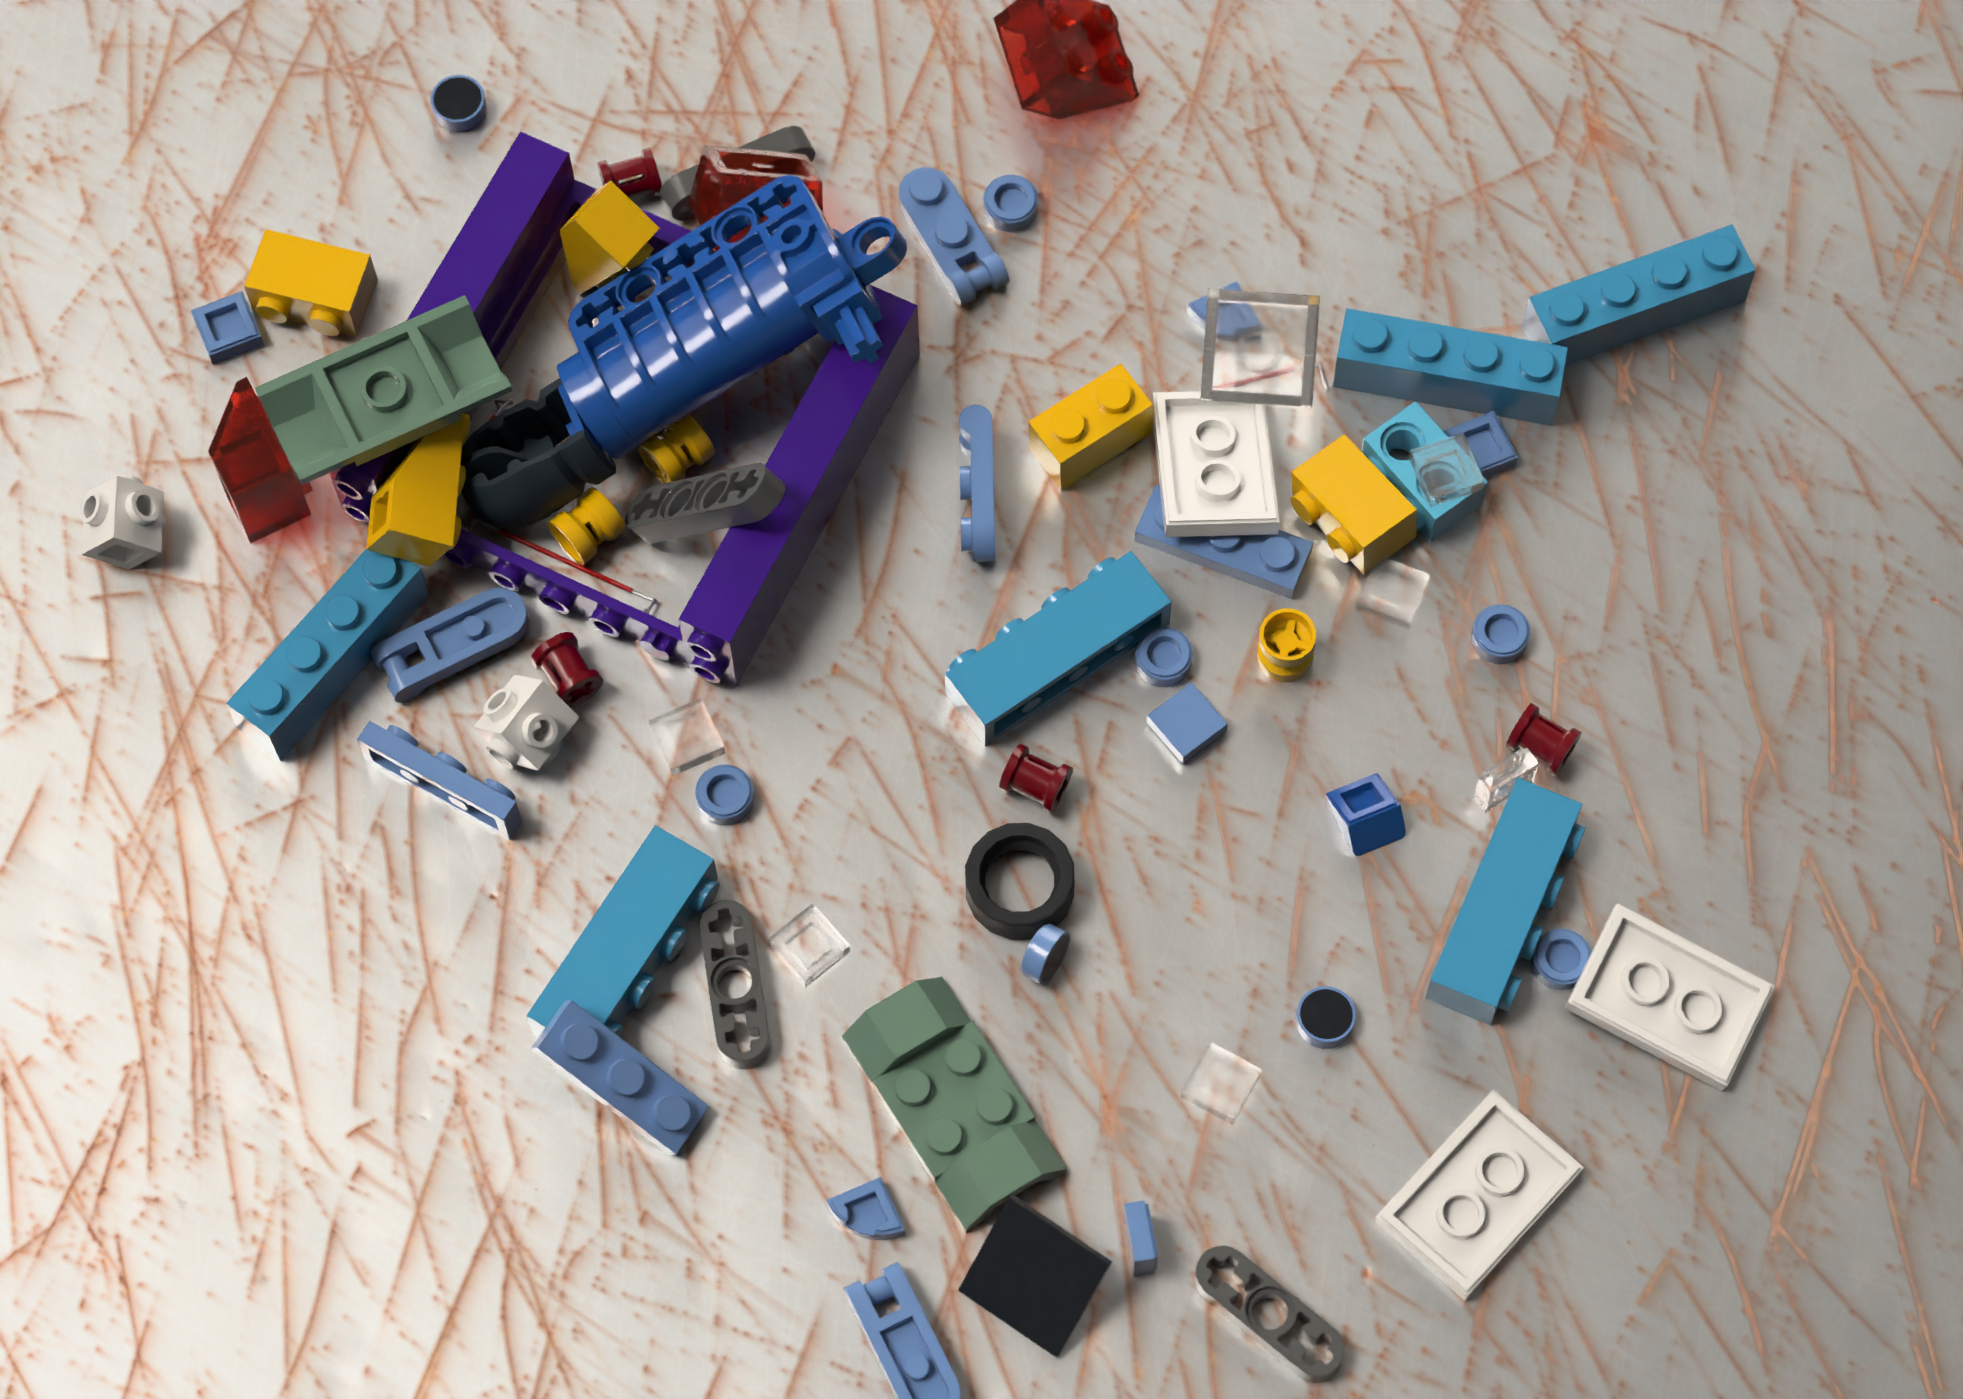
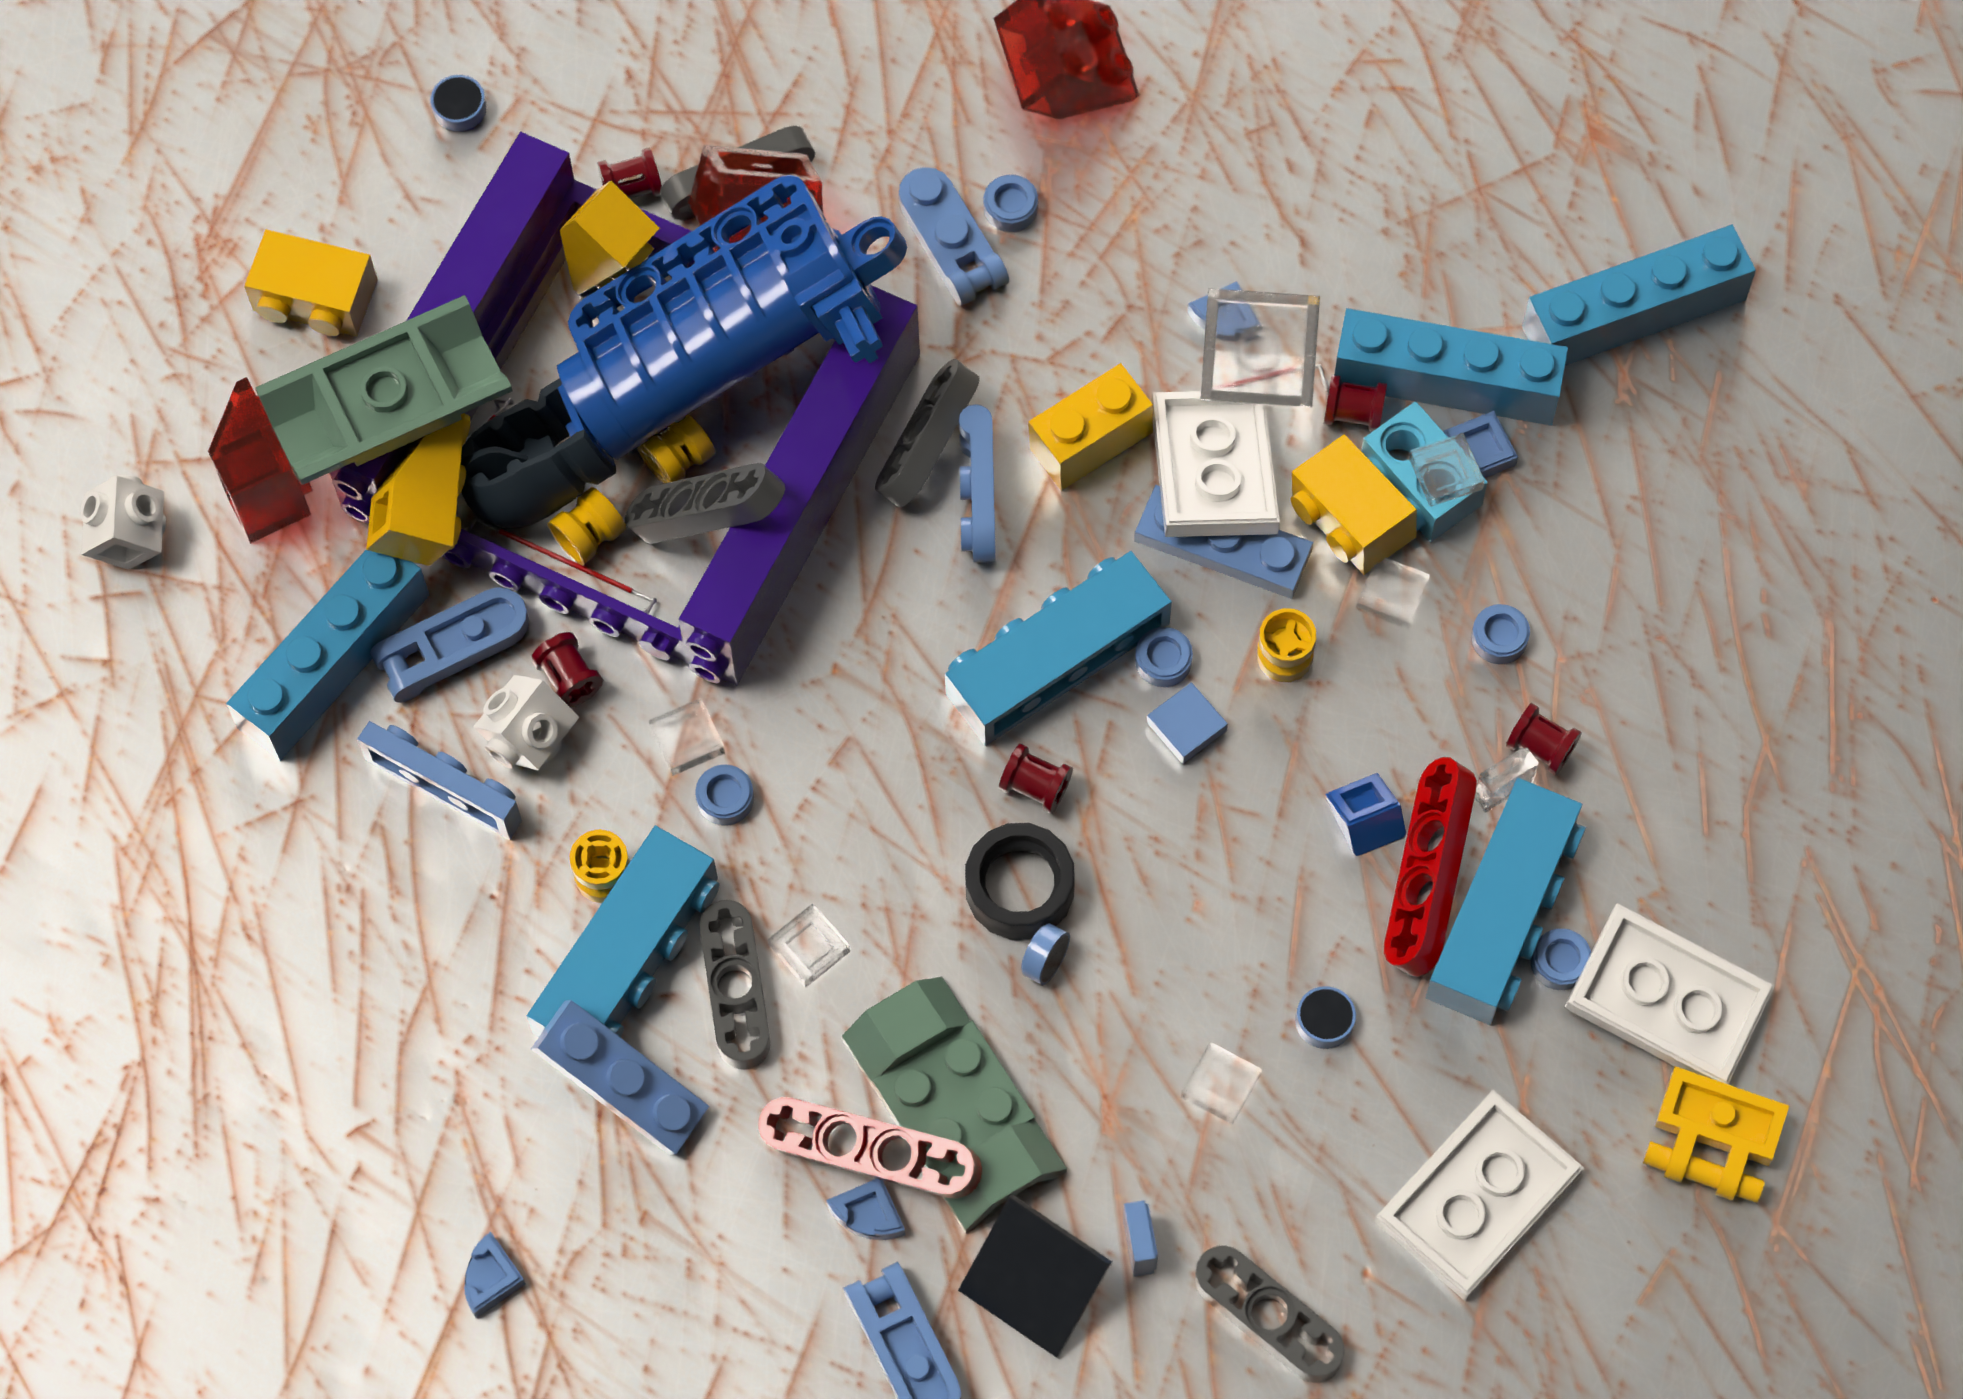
(227, 327): medium blue tile -> none
(490, 1276): none -> medium blue tile
(599, 878): none -> yellow wheel
(869, 1147): none -> beam
(927, 433): none -> dark grey beam
(1355, 403): none -> dark red bush
(1418, 931): none -> red beam
(1720, 1118): none -> yellow plate

